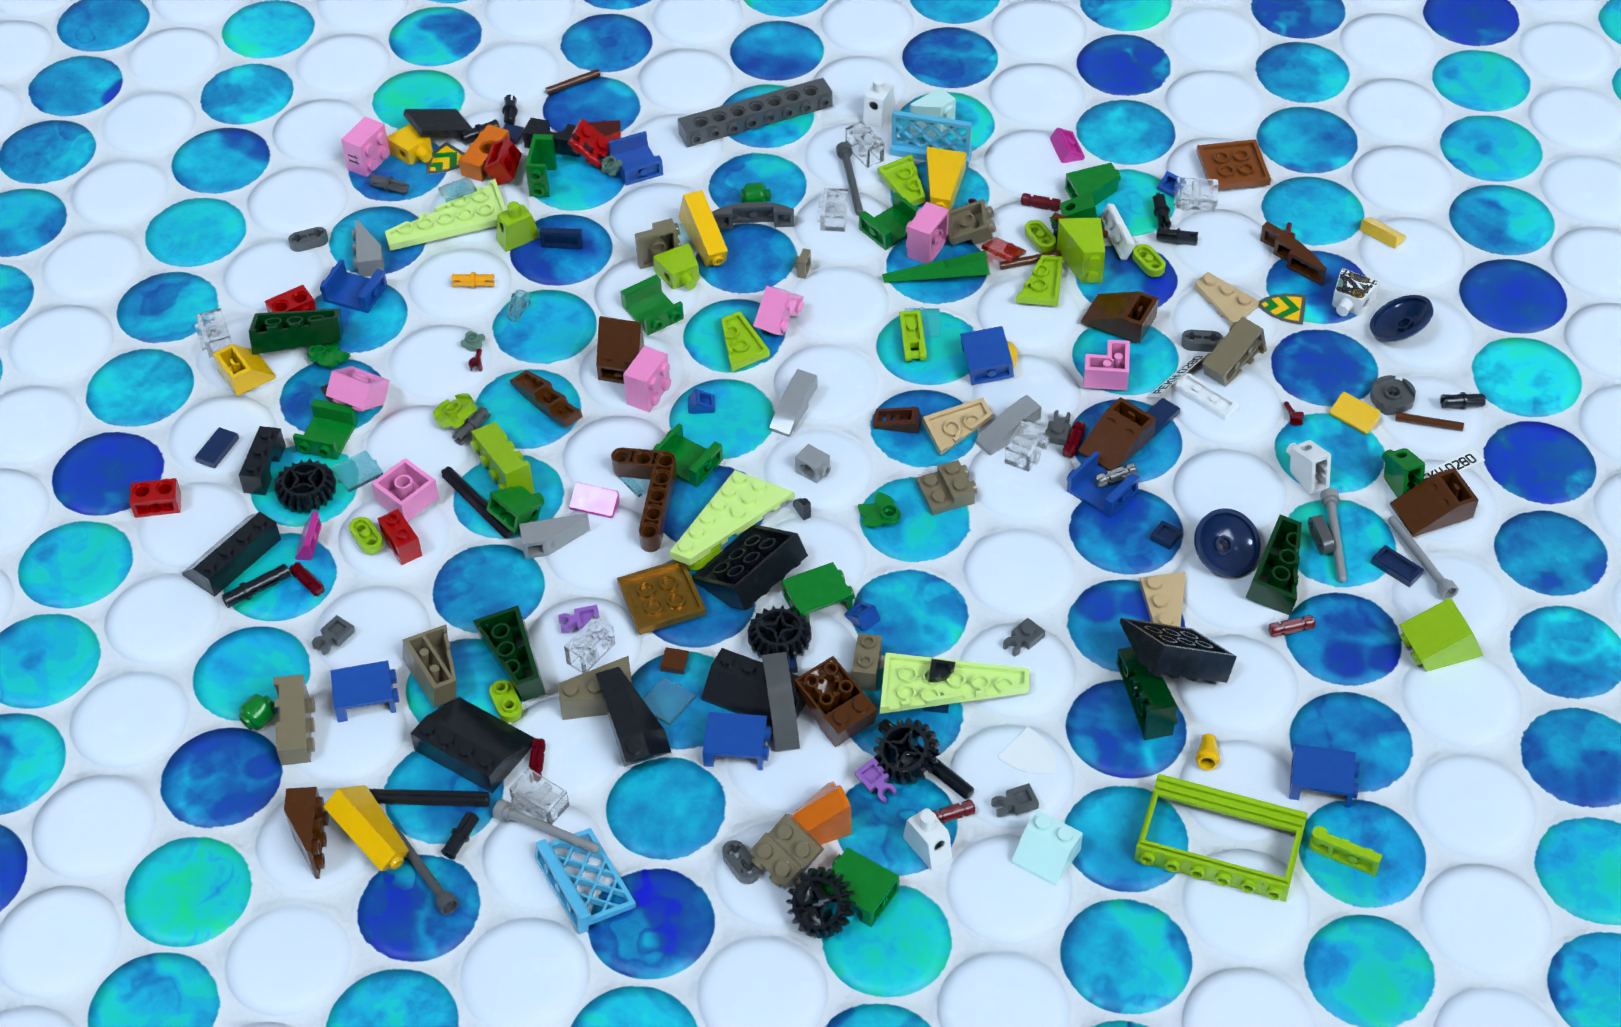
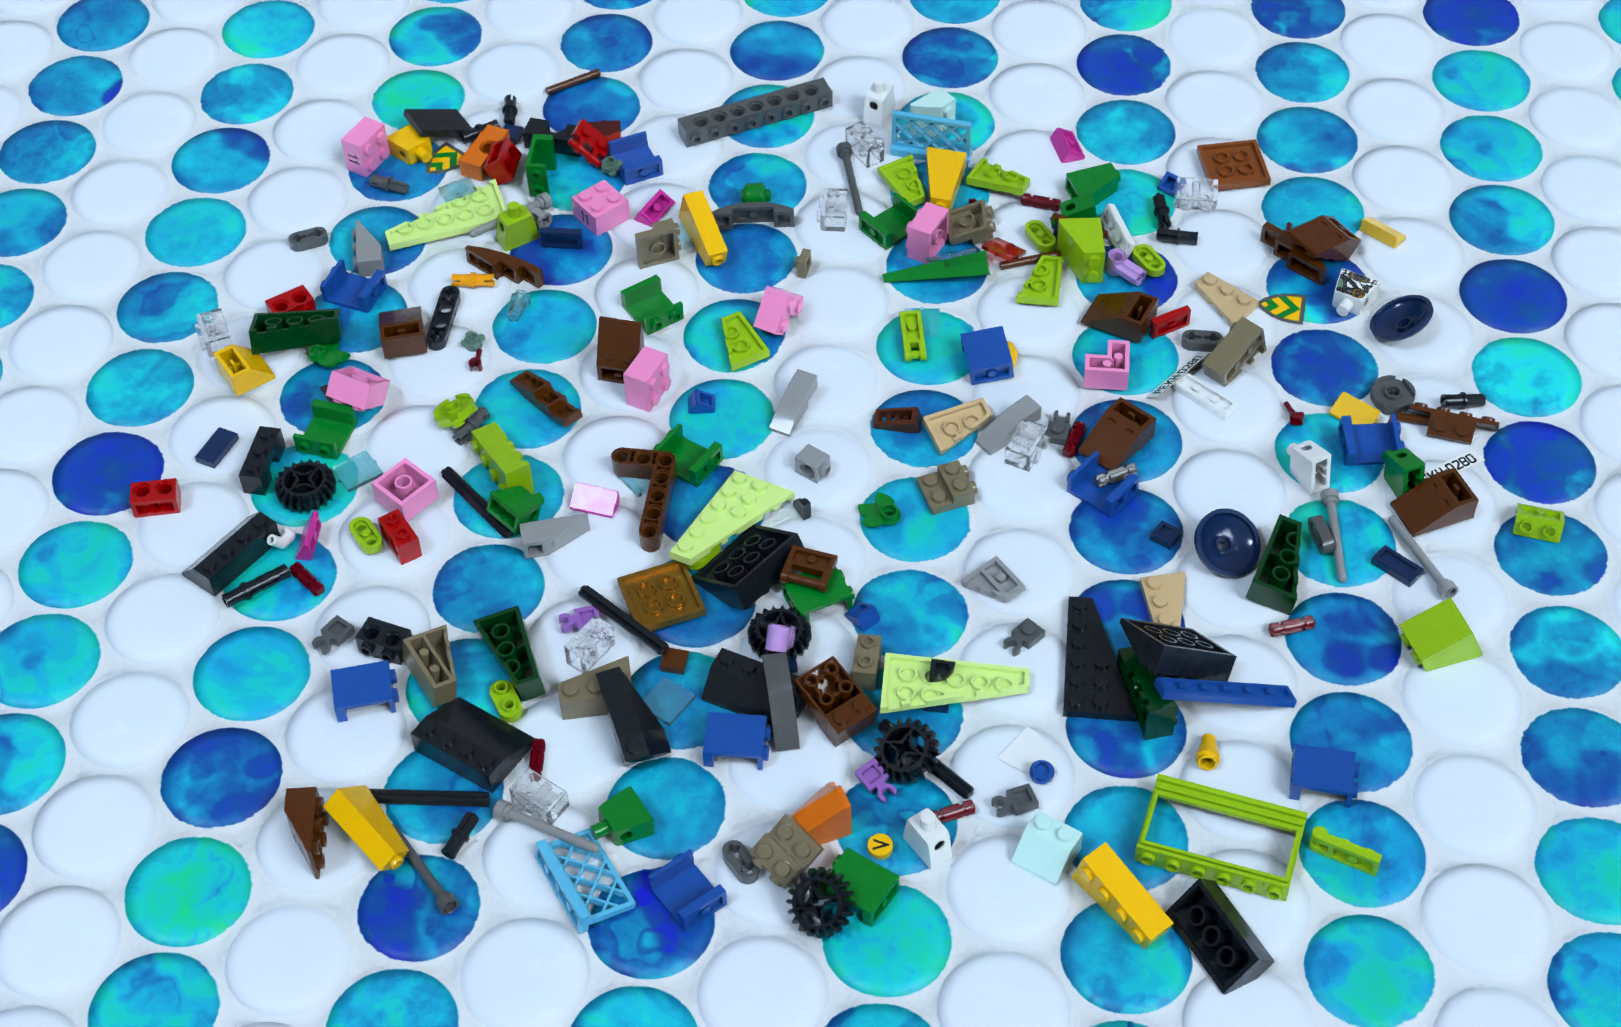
(257, 712): green head -> none
(282, 542): none -> white arm
(294, 720): dark tan wedge -> none
(382, 640): none -> black brick
(402, 332): none -> reddish brown slope
(441, 317): none -> black beam
(504, 265): none -> reddish brown slope
(539, 216): none -> light grey bush
(542, 199): none -> light grey piece
(600, 207): none -> bright pink brick
(623, 620): none -> black axle
(623, 819): none -> green torso
(655, 209): none -> dark pink slope
(677, 267): lime torso -> none
(686, 891): none -> blue panel
(780, 637): none -> lavender piece
(809, 562): none -> reddish brown plate
(880, 846): none -> yellow tile
(952, 254): none -> clear light blue piece
(993, 177): none -> lime wing
(994, 580): none -> light grey wing
(1041, 772): none -> blue plate
(1091, 672): none -> black wing
(1119, 265): none -> lavender piece
(1122, 895): none -> yellow wedge
(1164, 413): dark blue tile -> none
(1170, 321): none -> red tile
(1219, 936): none -> black slope
(1224, 692): none -> blue tile
(1325, 238): none -> reddish brown slope
(1367, 442): none -> blue panel
(1451, 425): none -> reddish brown bracket
(1538, 523): none -> lime bracket

